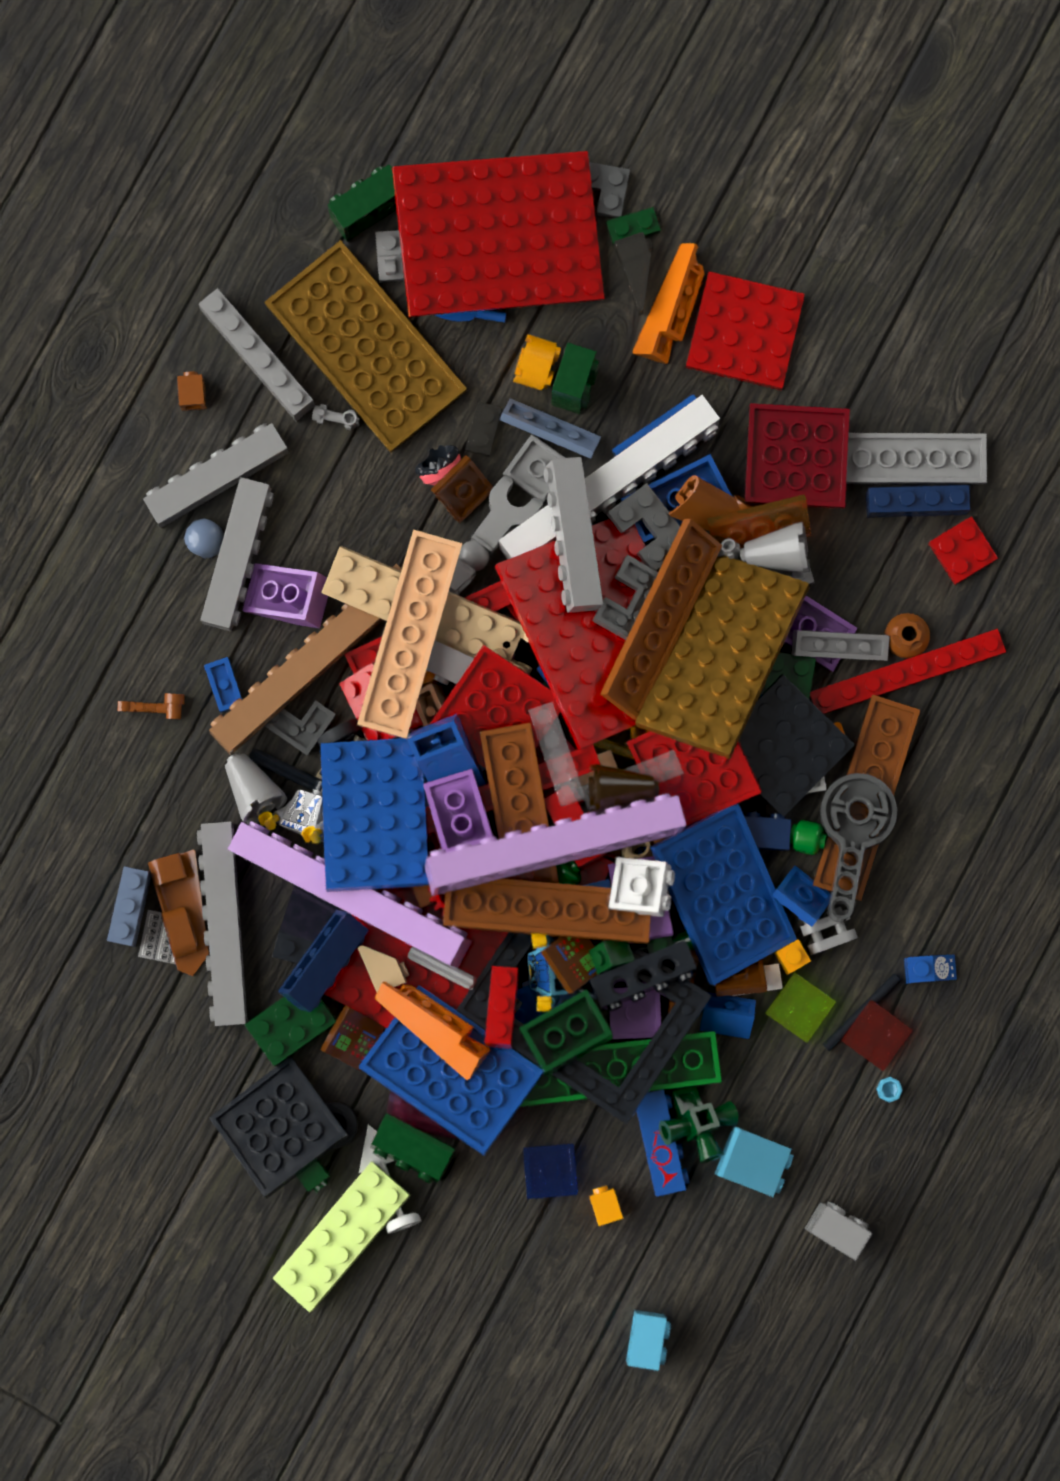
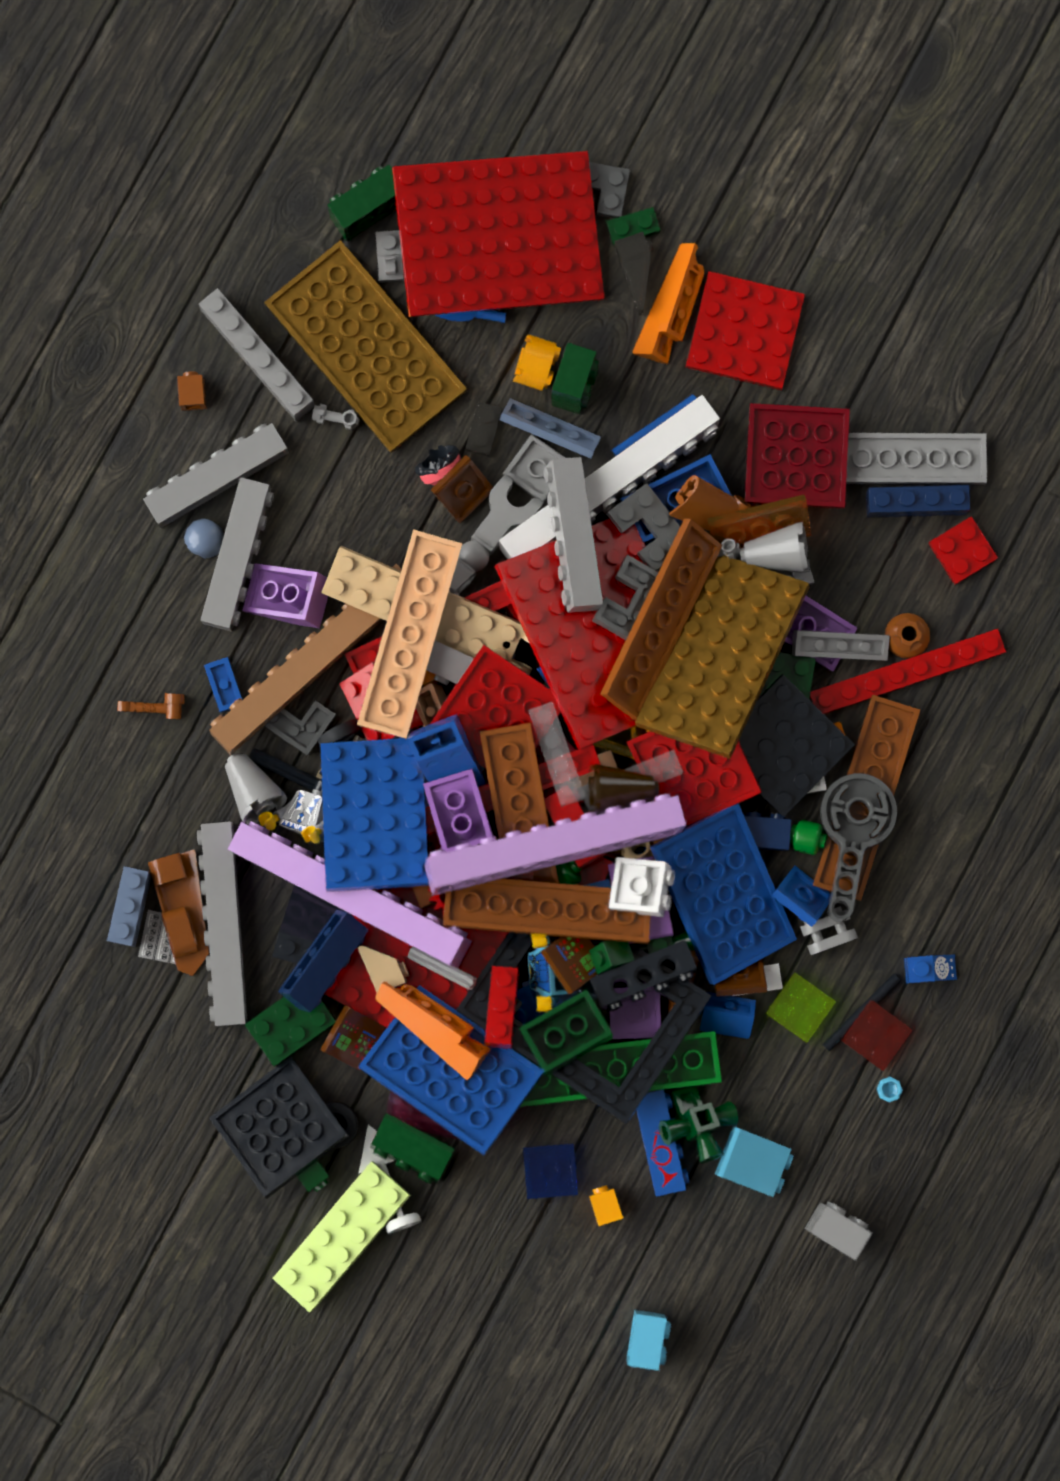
(792, 956): light orange brick -> none

